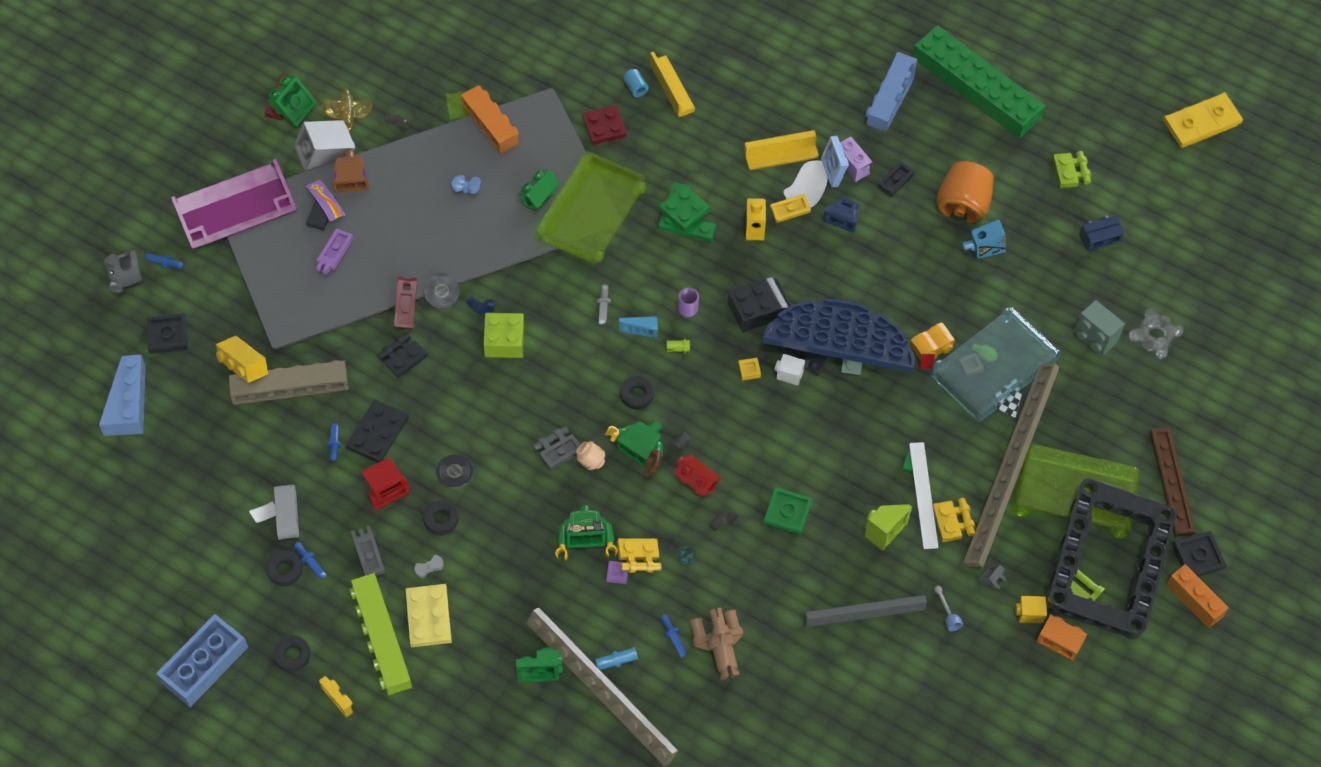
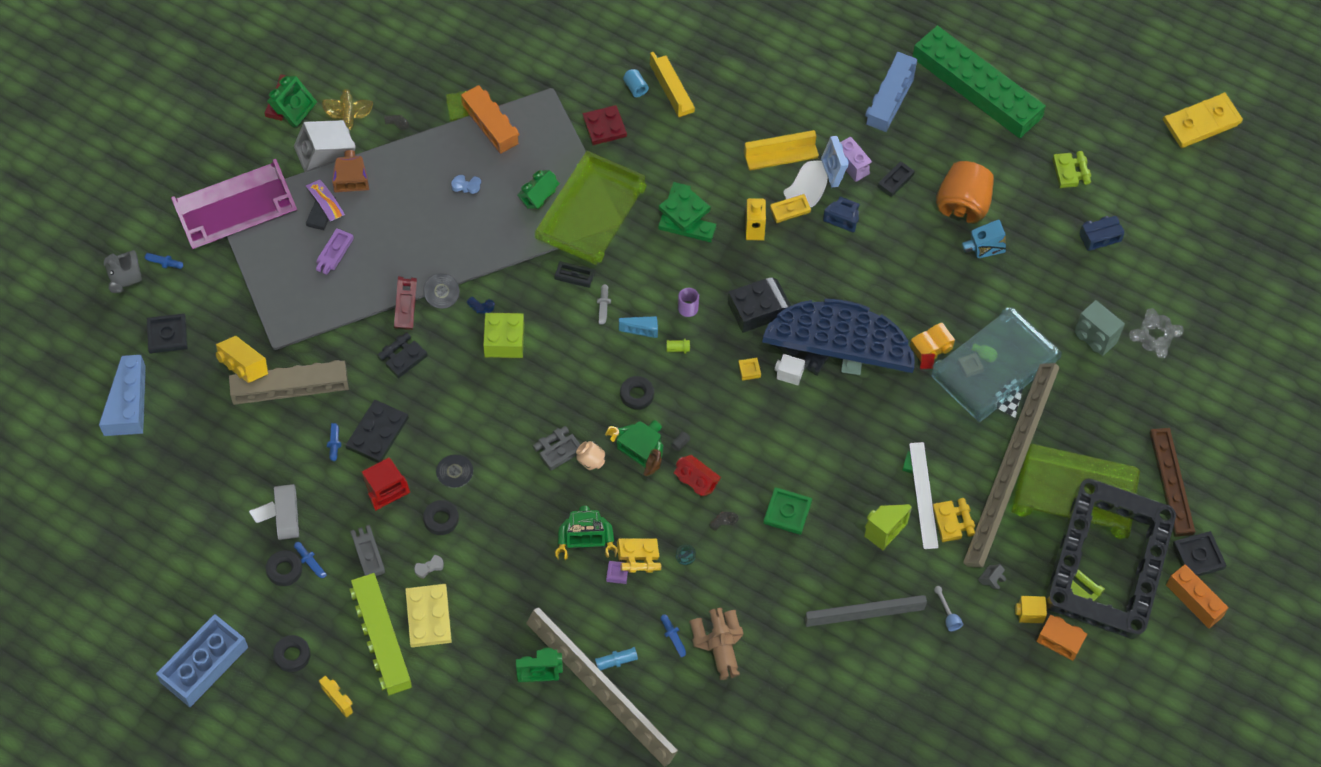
(573, 277): none -> black tile

